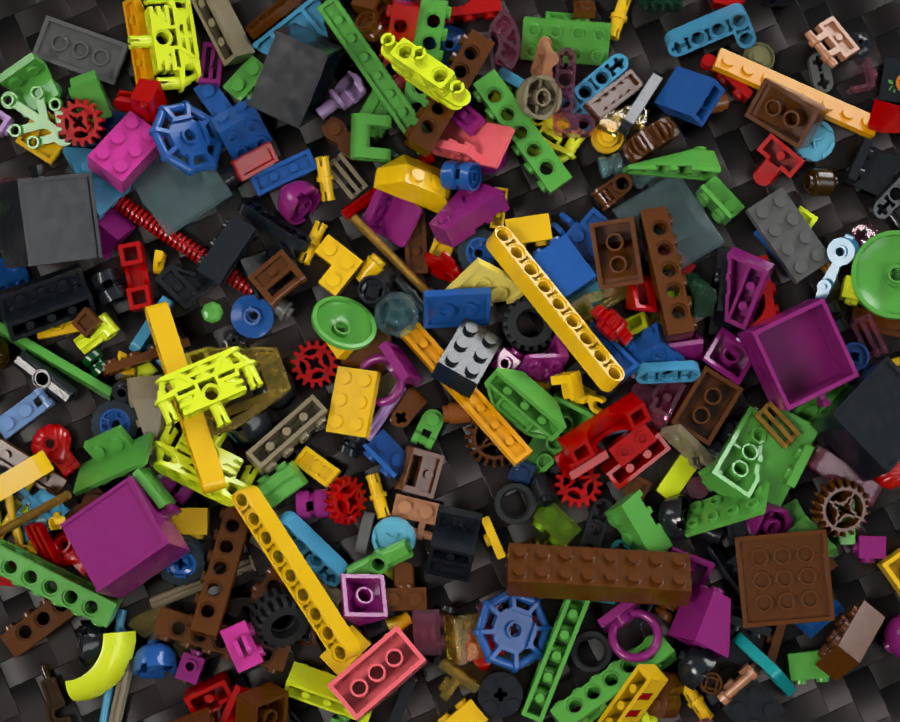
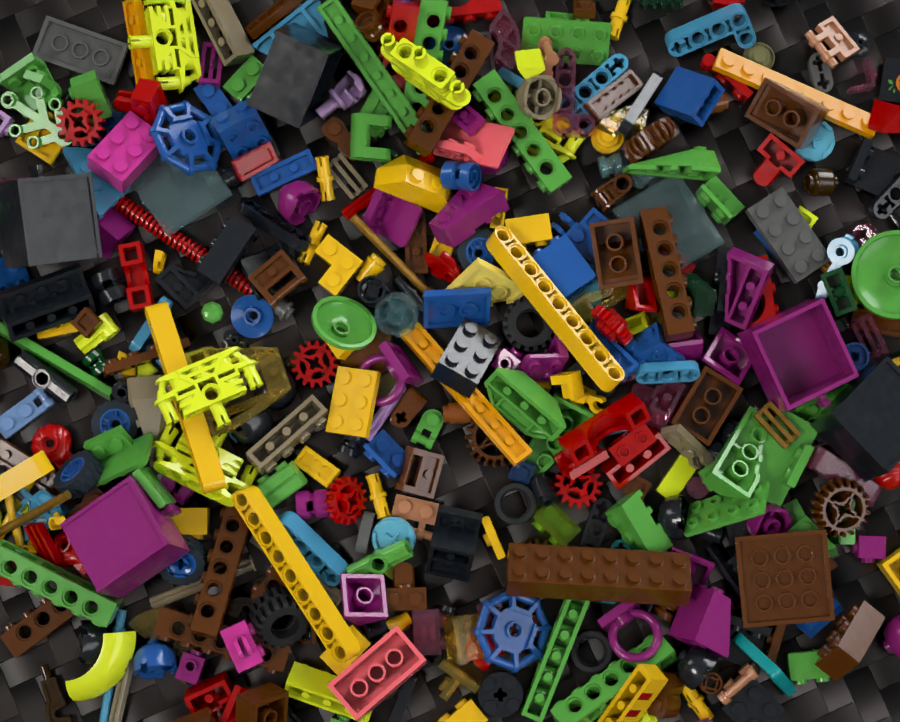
(39, 78): none -> bright green plate
(78, 474): none -> black wheel
(530, 62): none -> neon yellow slope
(839, 291): none -> dark green brick

